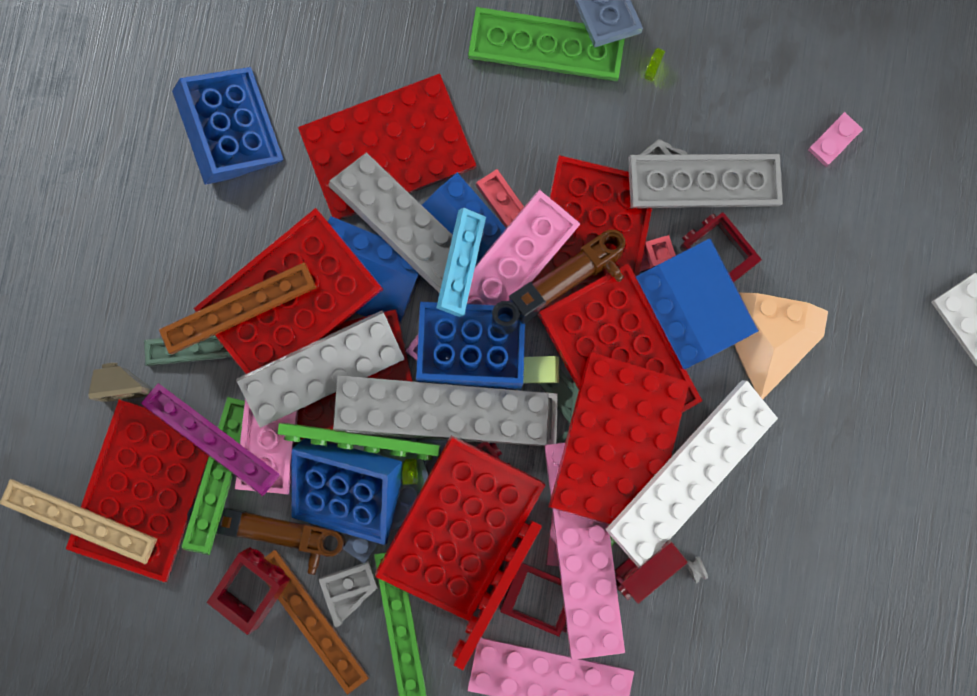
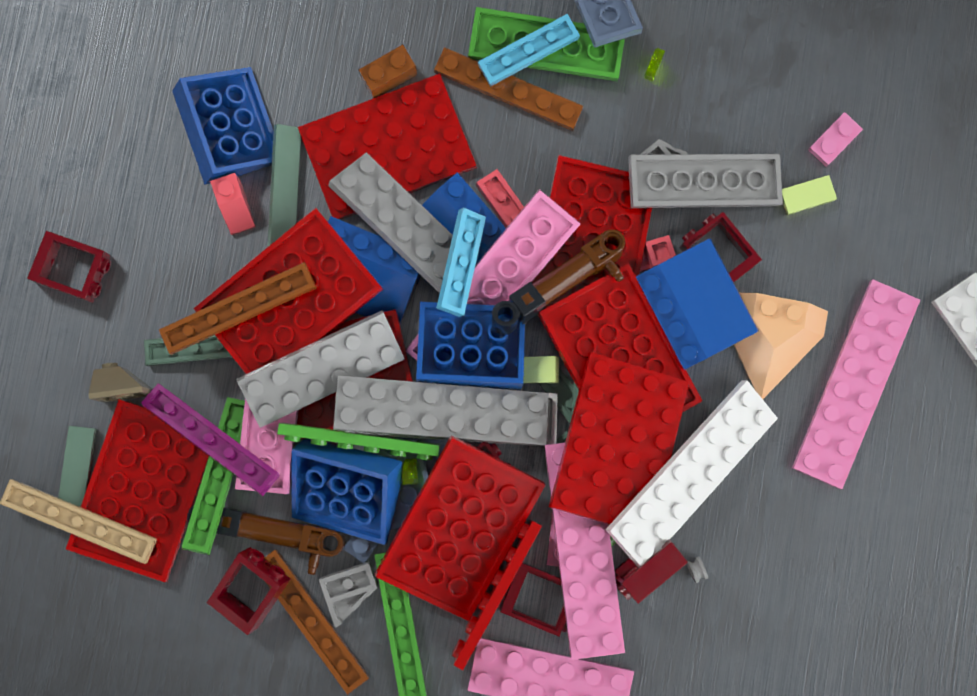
(46, 257): none -> dark red window
(77, 464): none -> sand green tile
(233, 203): none -> coral slope
(284, 181): none -> sand green tile
(388, 71): none -> dark orange brick
(510, 90): none -> dark orange plate
(528, 50): none -> medium azure plate
(808, 195): none -> yellowish green tile
(856, 384): none -> bright pink plate

